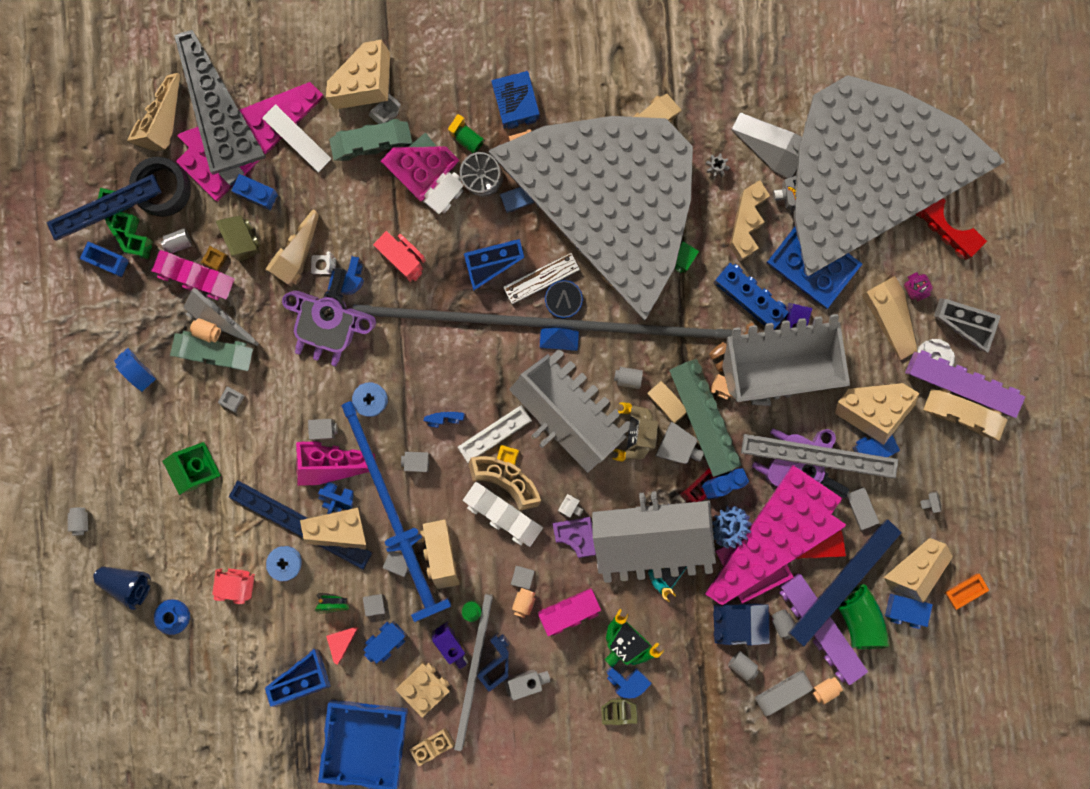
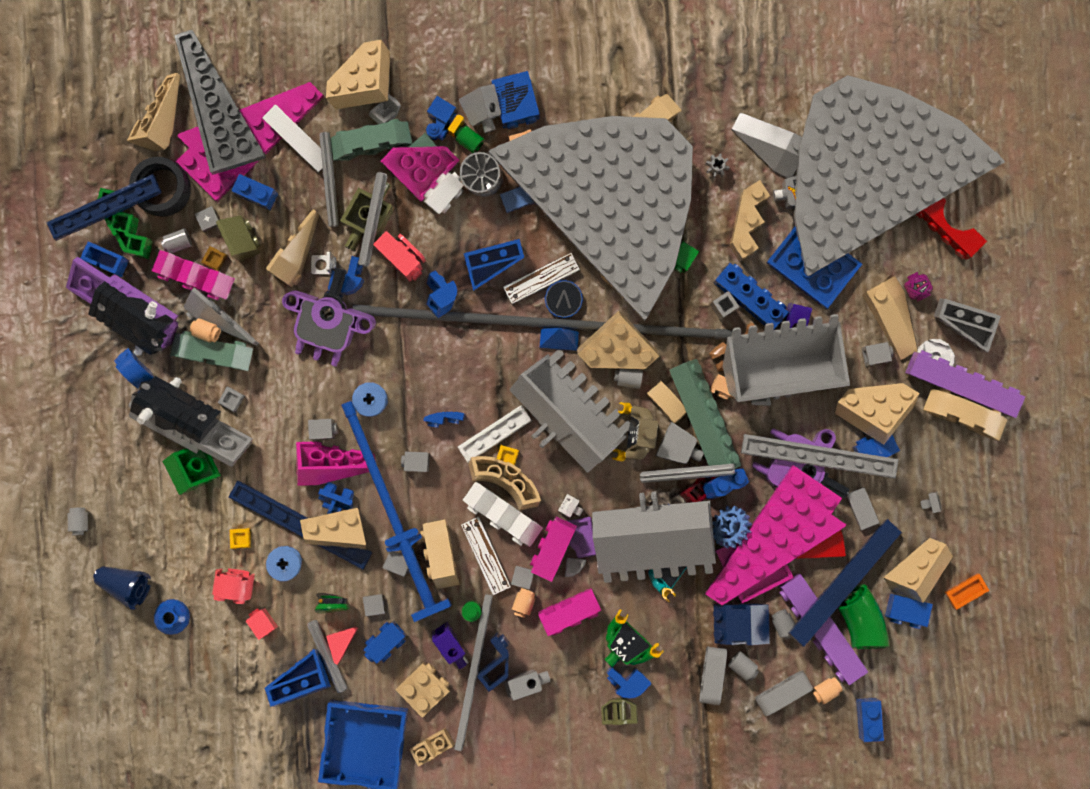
(123, 308): none -> piece
(186, 420): none -> piece
(207, 218): none -> light grey tile
(231, 175): light grey tile -> none
(240, 538): none -> yellow tile
(261, 623): none -> coral brick
(326, 656): none -> light grey axle
(329, 181): none -> light grey axle
(355, 220): none -> olive brick
(372, 219): none -> light grey axle
(443, 114): none -> blue brick
(443, 294): none -> blue brick
(482, 107): none -> light grey torso
(486, 555): none -> white tile
(552, 548): none -> dark pink brick
(574, 566): none -> light grey tile
(618, 346): none -> tan brick
(687, 473): none -> light grey axle
(713, 675): none -> light grey beam
(724, 305): none -> light grey brick
(870, 719): none -> blue brick
(877, 354): none -> light grey brick

